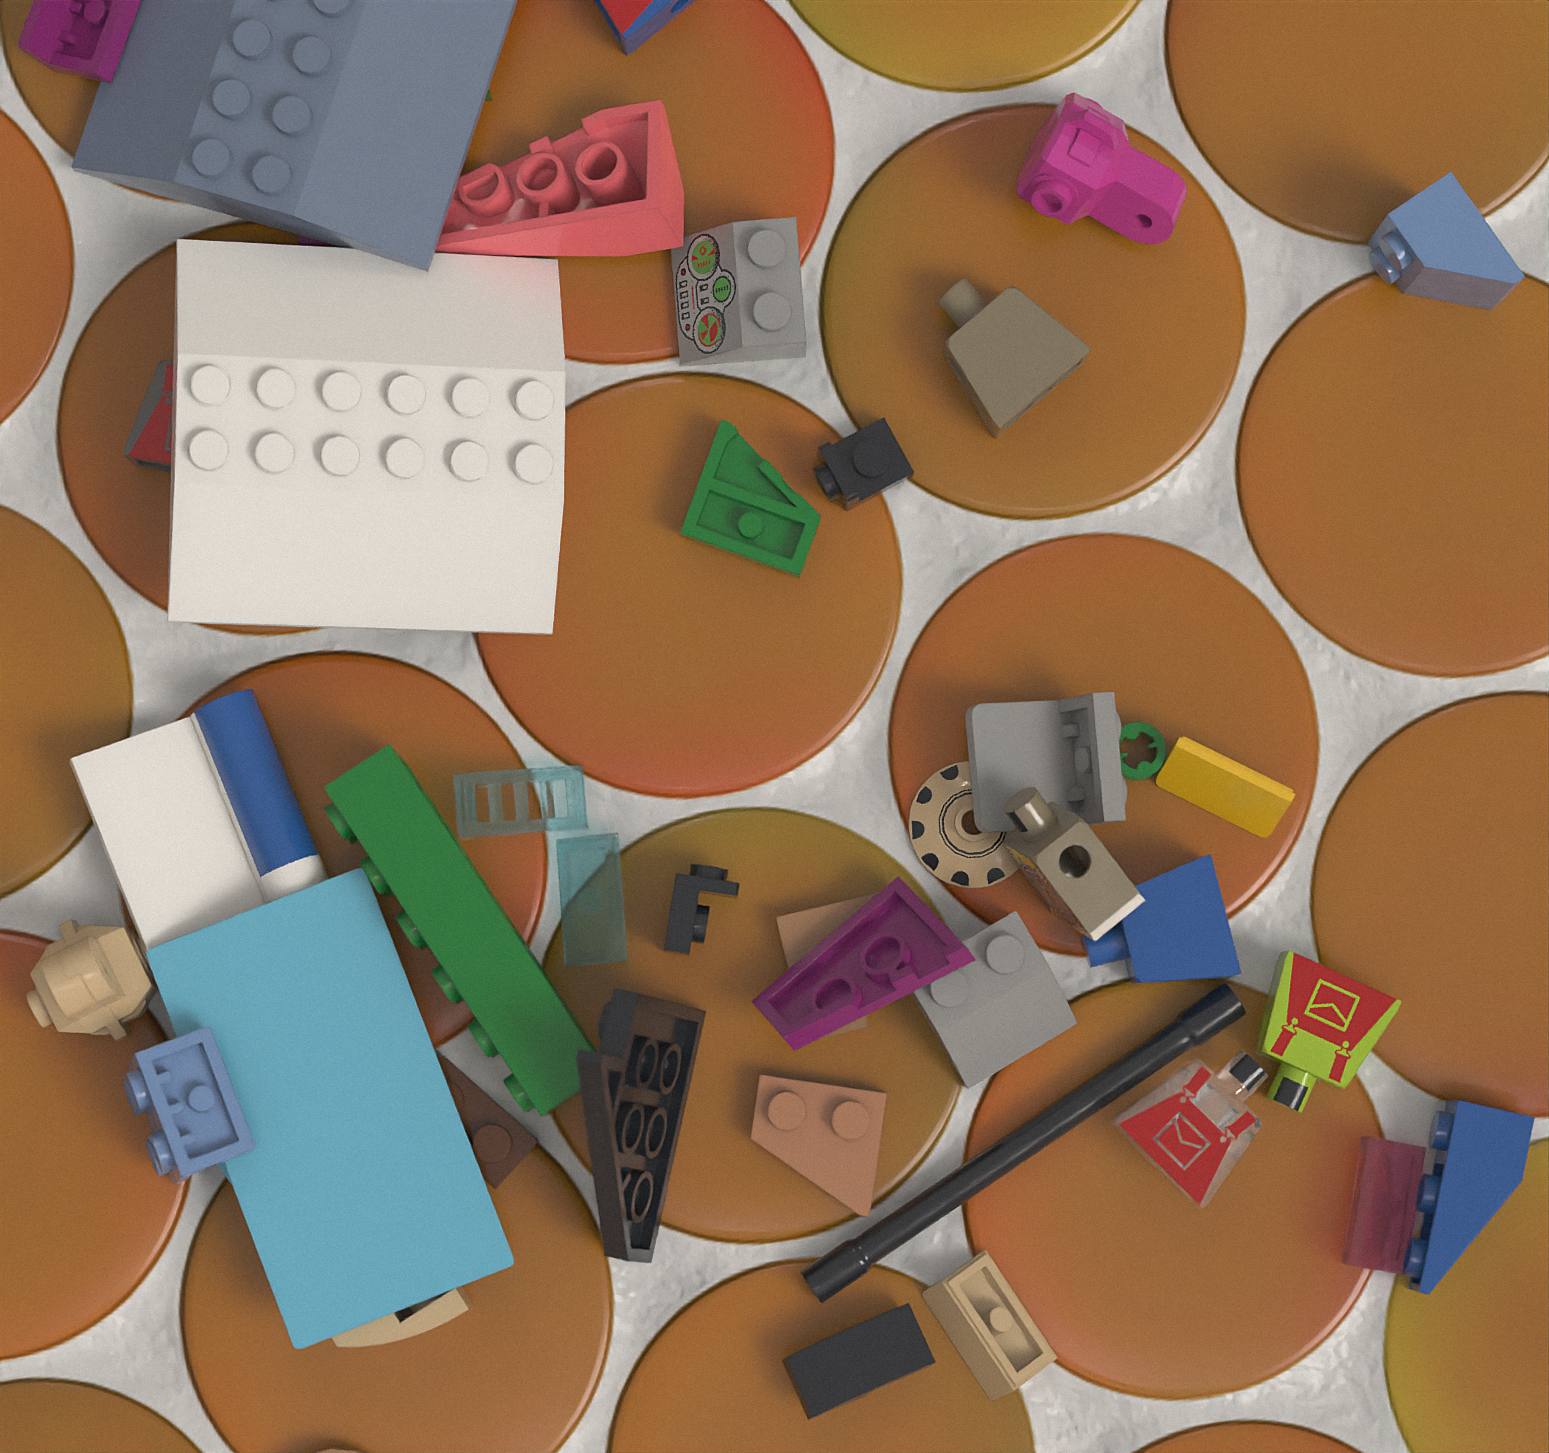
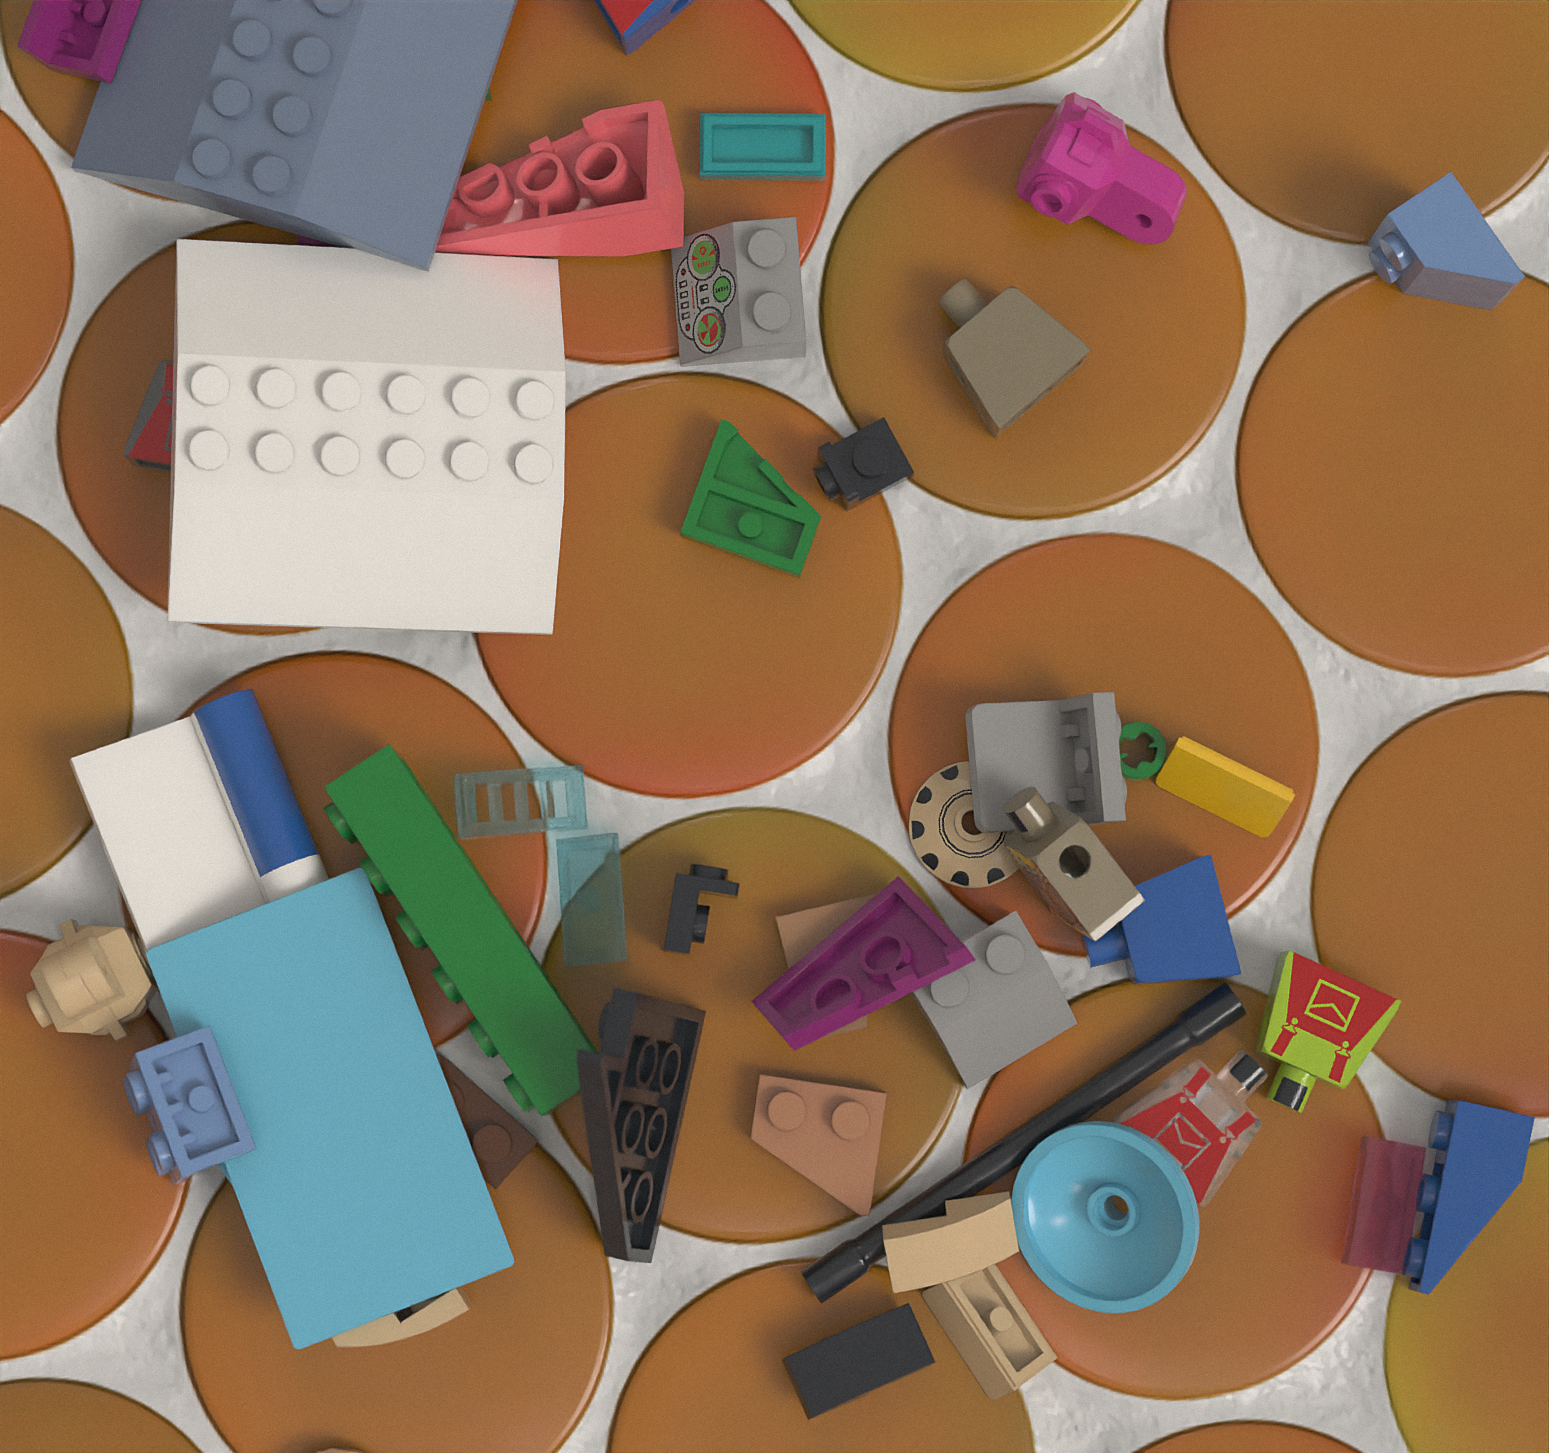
(762, 146): none -> teal tile
(944, 1248): none -> tan slope
(1079, 1237): none -> medium azure dish

